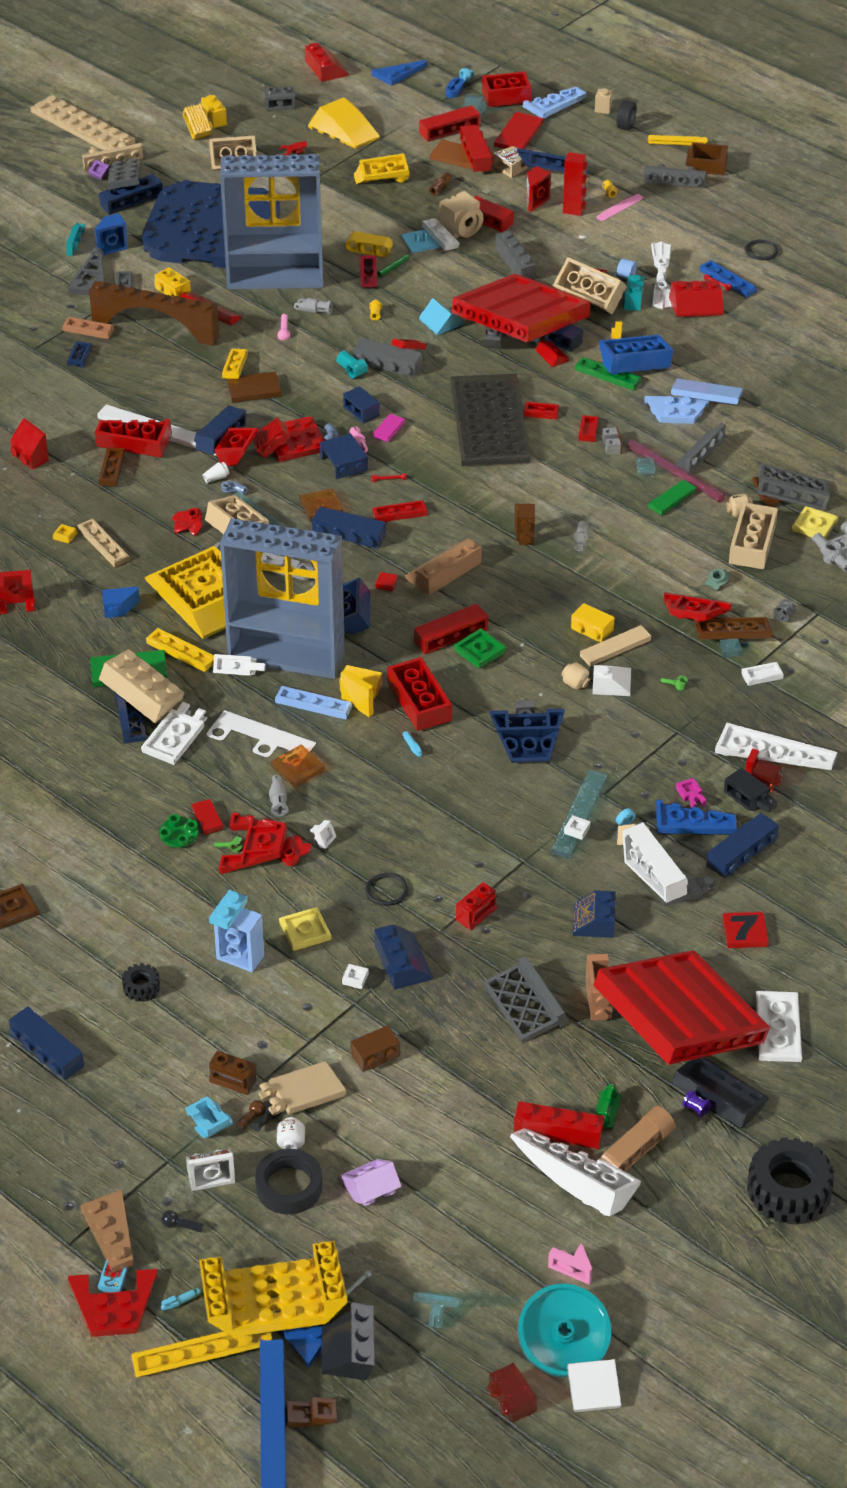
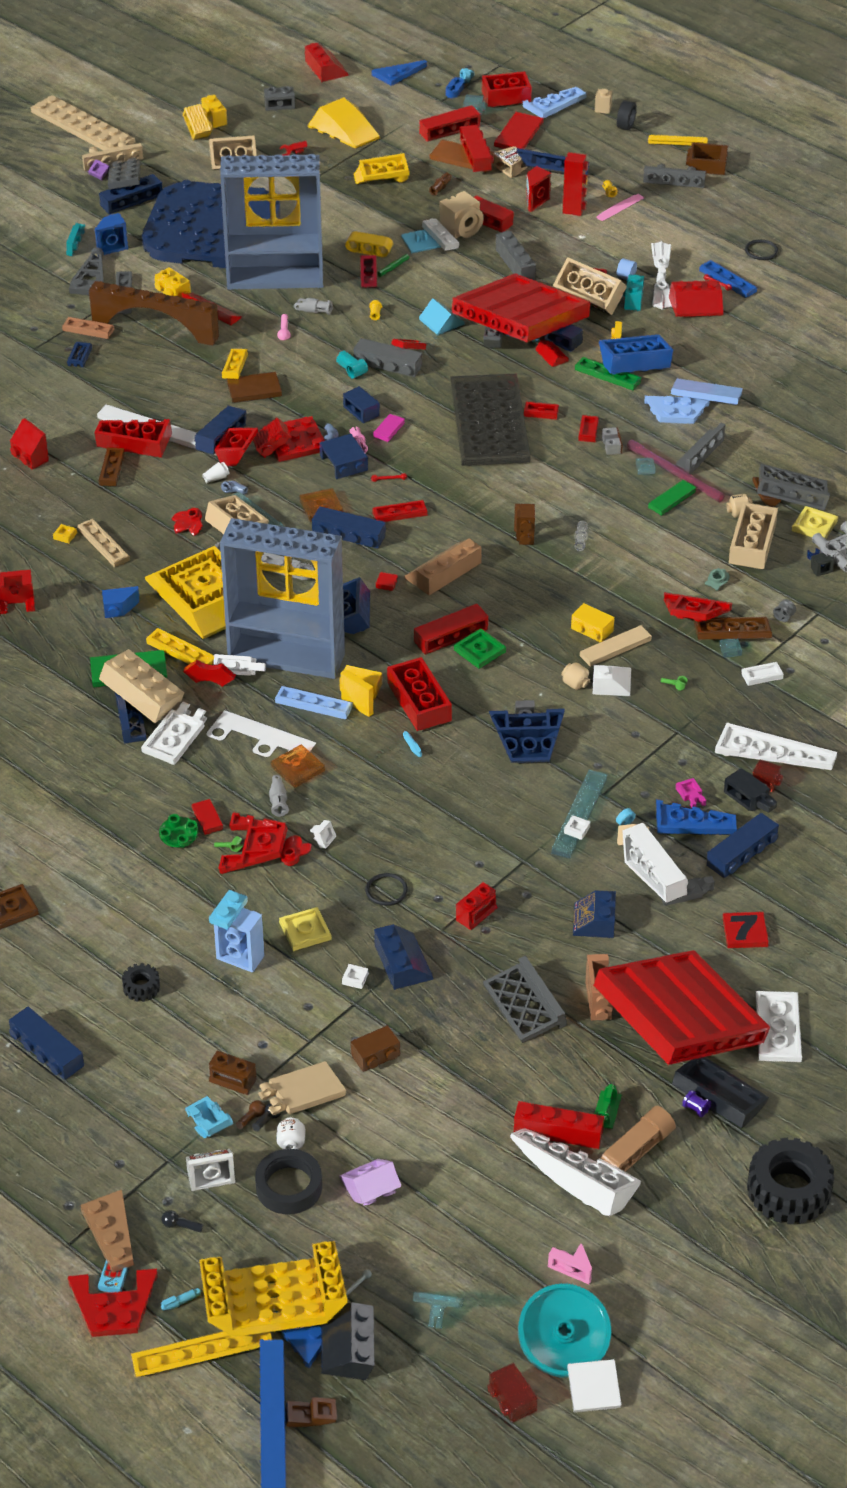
(217, 673): none -> red tile
(752, 760): red tile -> none
(820, 562): none -> pearl dark grey piece

